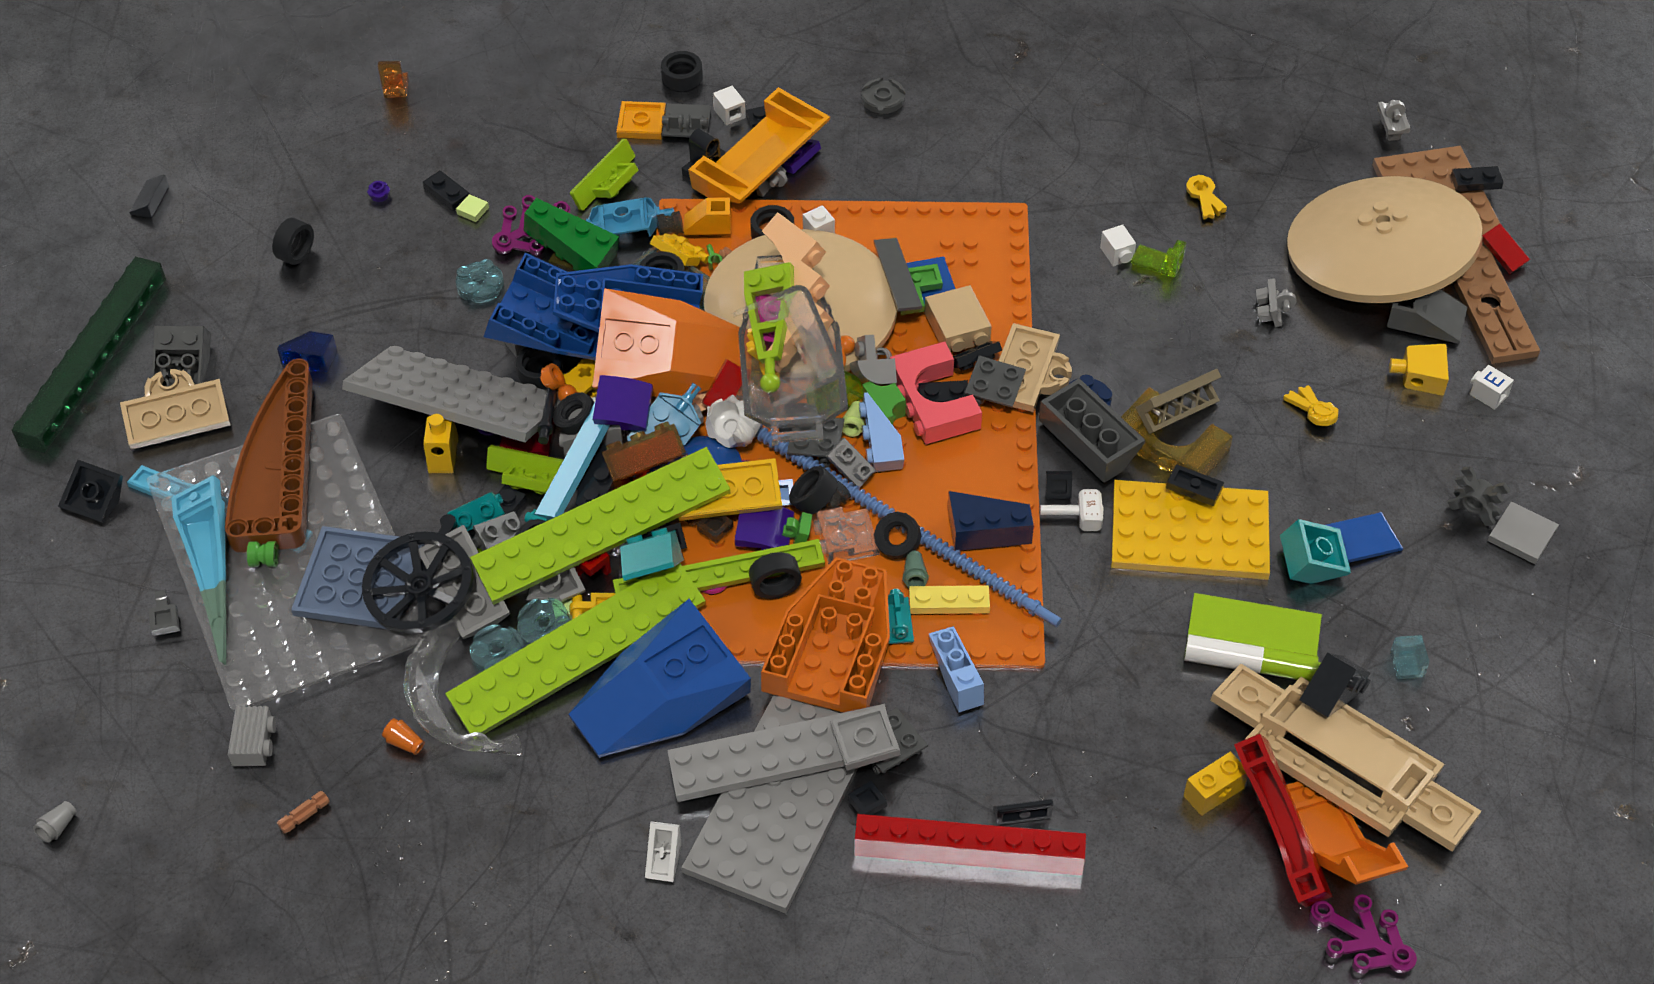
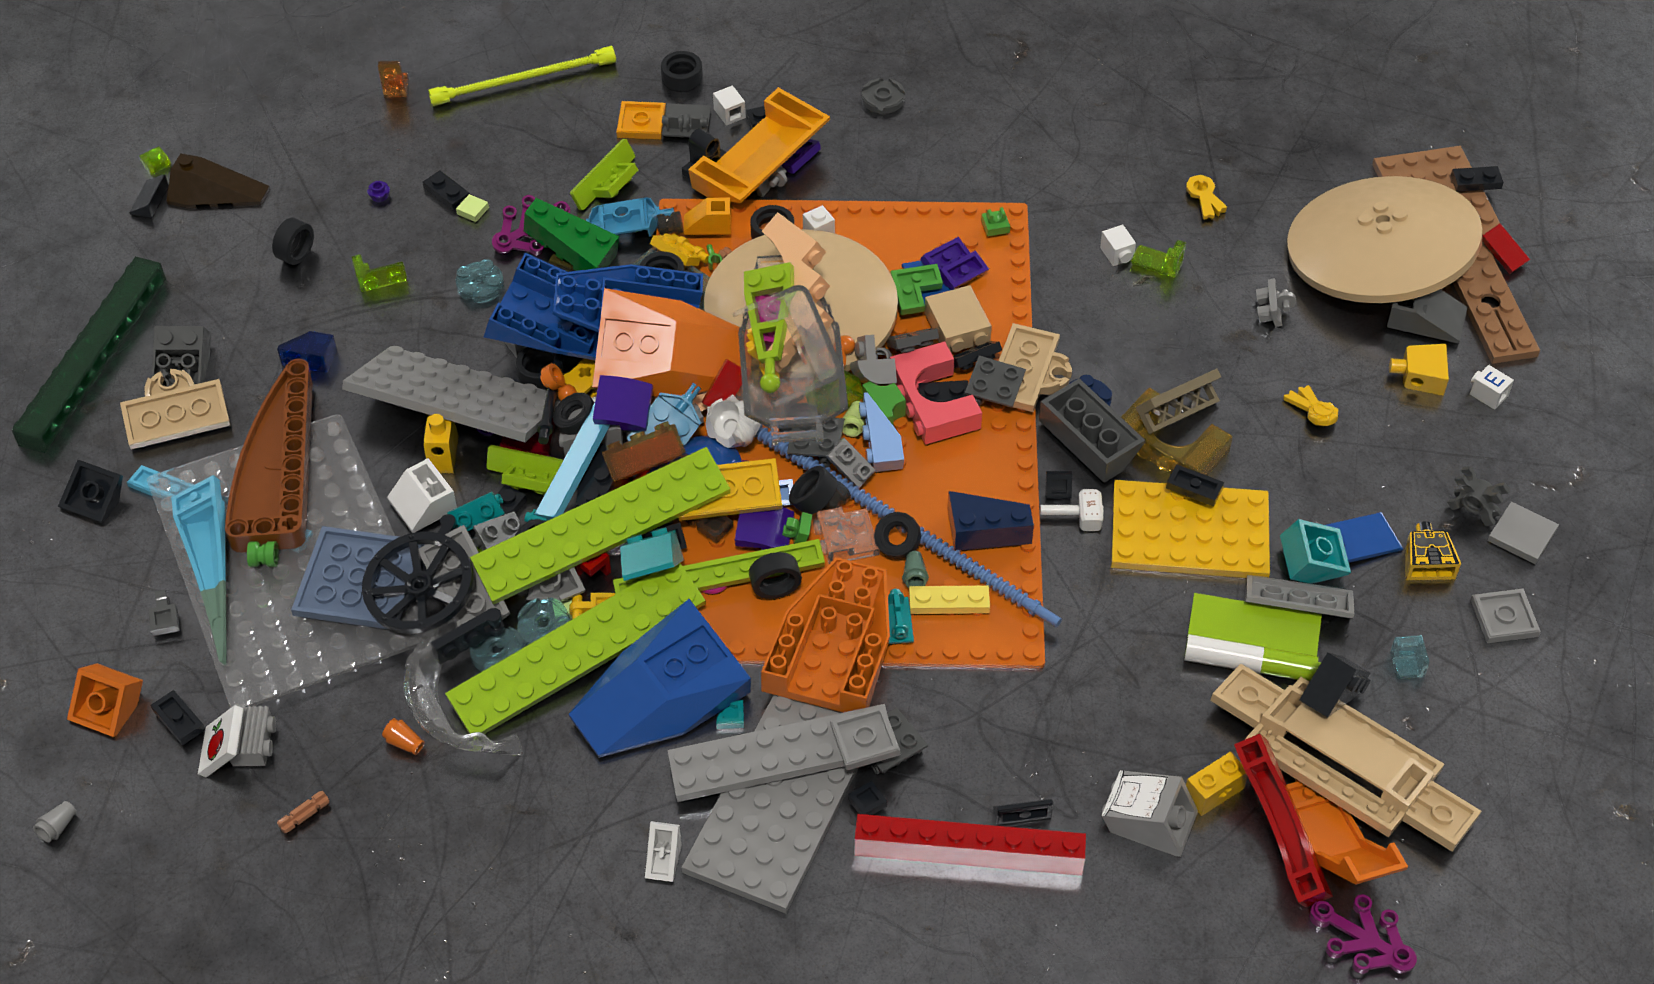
(103, 698): none -> orange slope
(155, 160): none -> clear neon green plate
(177, 717): none -> black plate
(201, 181): none -> dark brown wedge
(220, 741): none -> white tile
(378, 277): none -> clear neon green bracket
(422, 496): none -> white slope
(443, 94): none -> neon yellow hose
(468, 635): none -> black plate
(732, 716): none -> teal tile
(897, 274): dark grey piece -> none
(907, 341): none -> dark grey plate
(955, 263): none -> dark purple slope
(957, 669): light blue slope -> none
(995, 222): none -> bright green tile
(1151, 810): none -> light grey slope
(1299, 596): none -> light grey slope
(1393, 119): light grey hips -> none
(1430, 555): none -> torso
(1505, 615): none -> light grey tile

